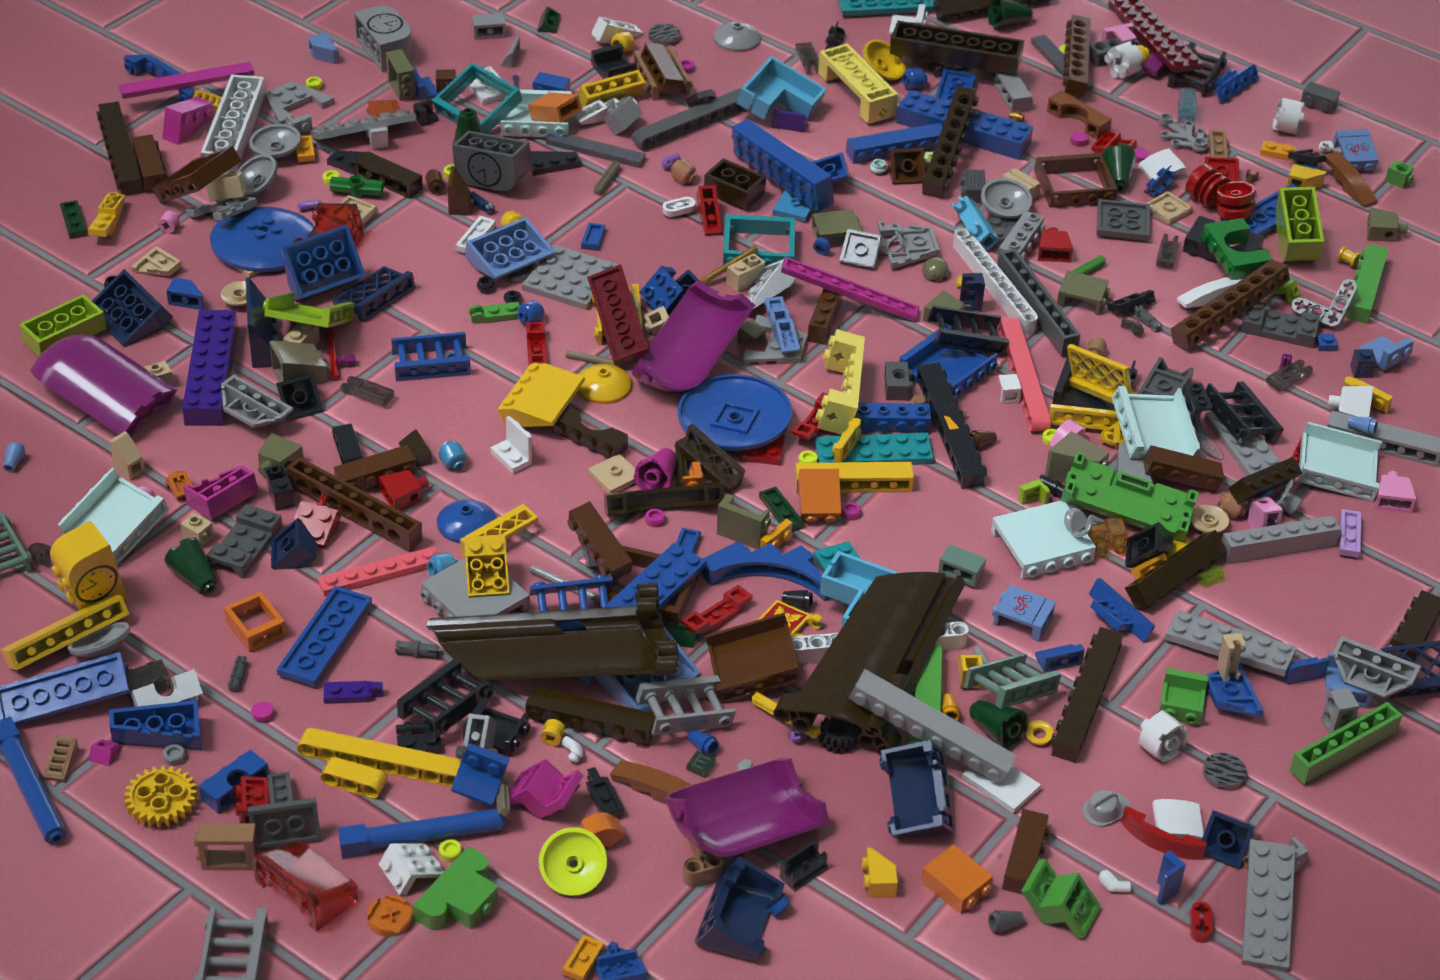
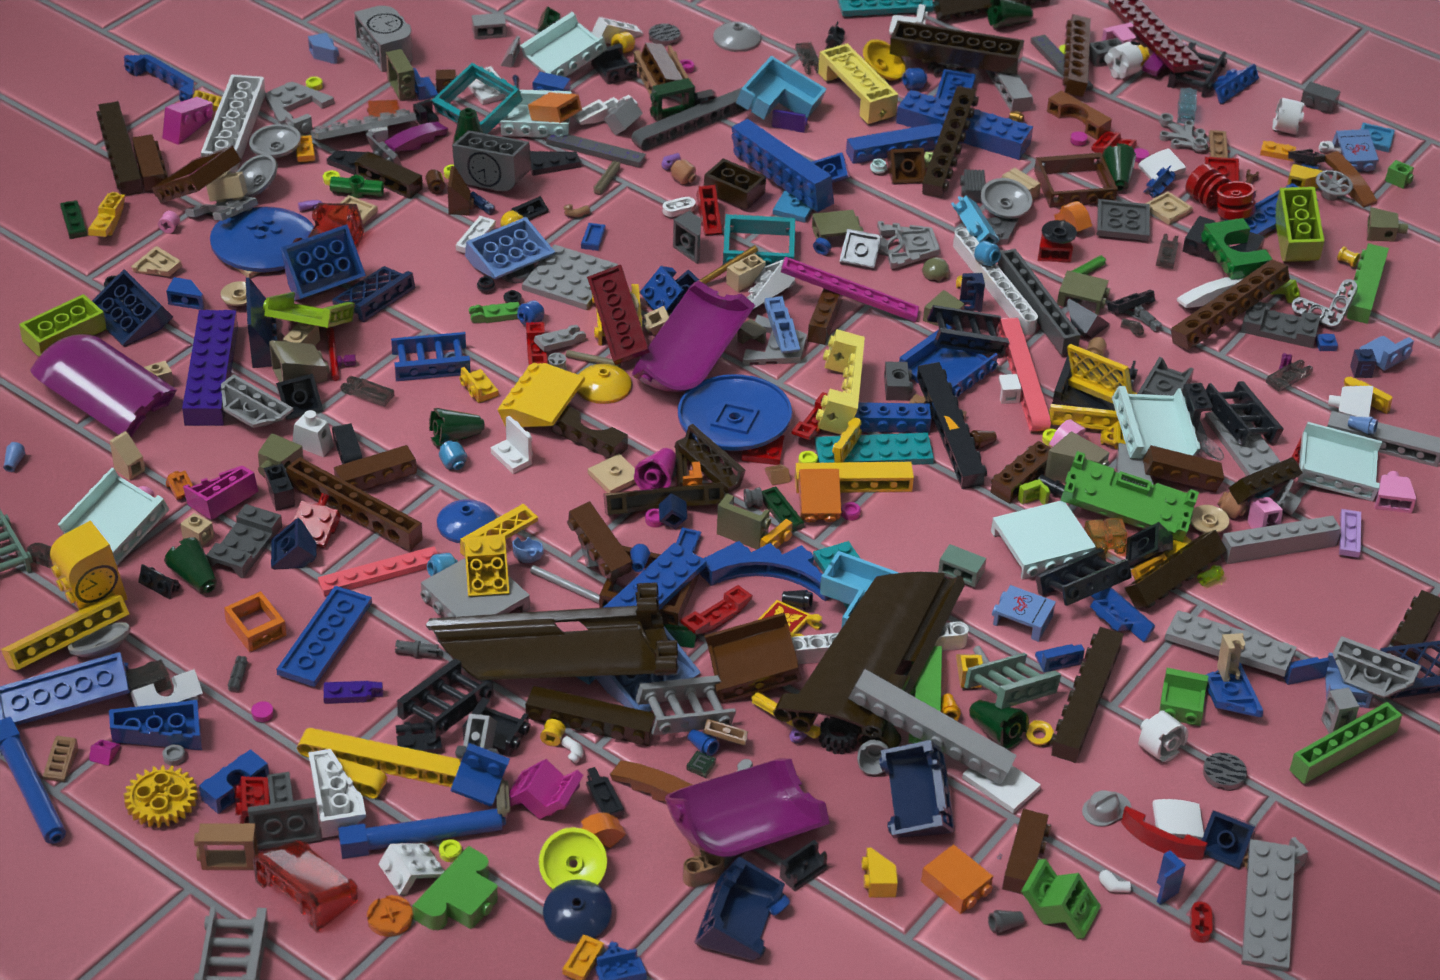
(157, 581): none -> black hinge
(184, 80): dark pink tile -> none
(313, 434): none -> white torso
(335, 795): none -> white wedge
(382, 149): none -> flat silver wing
(402, 489): red torso -> none
(414, 136): none -> magenta slope
(418, 448): dark brown slope -> none
(453, 425): none -> dark green cone
(478, 385): none -> yellow bracket
(528, 550): none -> medium blue hair
(531, 208): none -> black slope
(557, 360): none -> light grey wheel
(560, 338): none -> light grey hinge
(561, 588): blue fence -> none
(563, 47): none -> light aqua panel
(569, 211): none -> medium nougat arm
(570, 921): none -> dark blue dish
(616, 86): yellow brick -> none
(639, 557): none -> blue cone
(660, 91): none -> dark green window
(672, 511): none -> dark blue brick
(687, 235): none -> dark grey slope
(725, 732): none -> medium nougat slope
(753, 497): none -> dark grey wheel
(778, 474): none -> medium nougat slope
(869, 757): none -> light grey hair
(987, 253): none -> dark azure head
(1022, 470): none -> reddish brown brick
(1024, 234): light grey brick -> none
(1059, 231): none -> black dish
(1075, 214): none -> orange brick
(1076, 520): light grey piece -> none
(1083, 576): none -> black fence
(1085, 321): none -> slope
(1333, 187): none -> light grey wheel
(1381, 136): none -> dark azure tile

